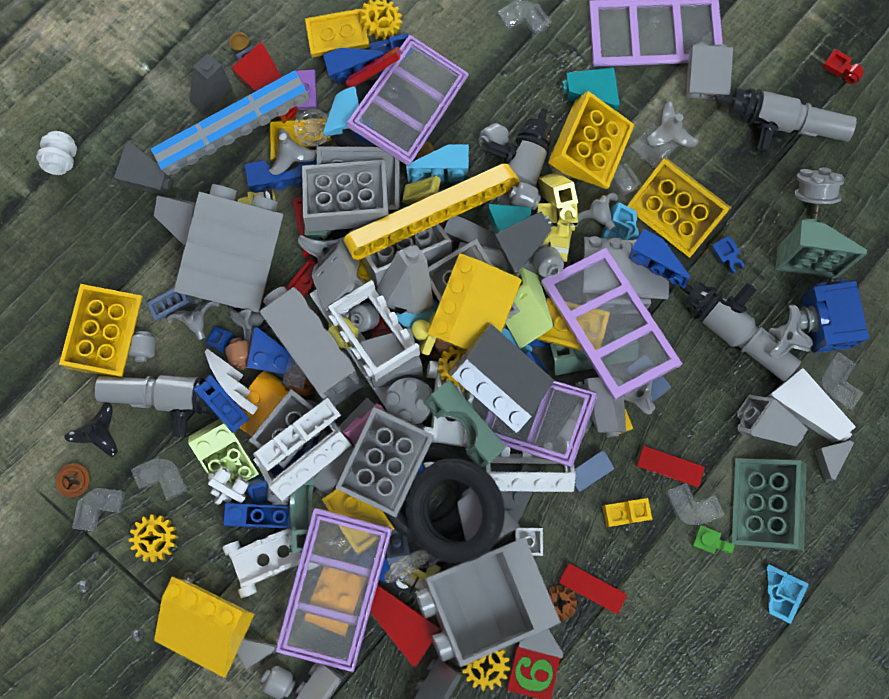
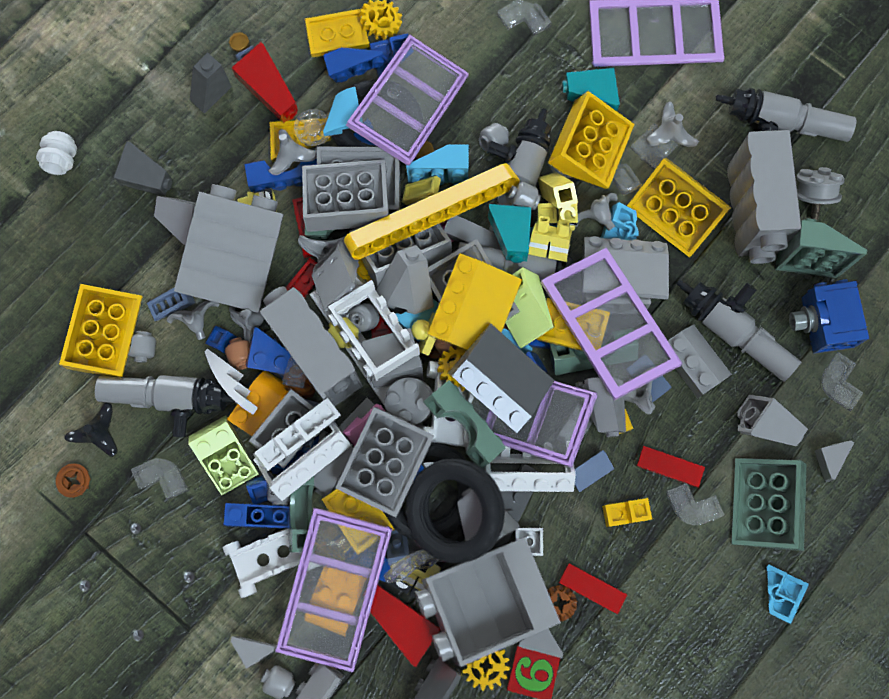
(89, 507): clear plate -> none
(153, 546): yellow gear -> none
(201, 625): yellow slope -> none
(221, 404): blue plate -> none
(224, 488): white hips -> none
(230, 123): brick -> none
(308, 79): medium lavender plate -> none
(374, 67): red tile -> none
(523, 240): dark grey slope -> none
(548, 262): light grey head -> none
(657, 256): blue slope -> none
(700, 364): none -> light grey slope
(708, 541): bright green plate -> none
(709, 71): light grey brick -> none
(726, 251): blue plate -> none
(763, 195): none -> light grey brick
(790, 335): light grey piece -> none
(813, 407): white slope -> none
(839, 63): red plate -> none

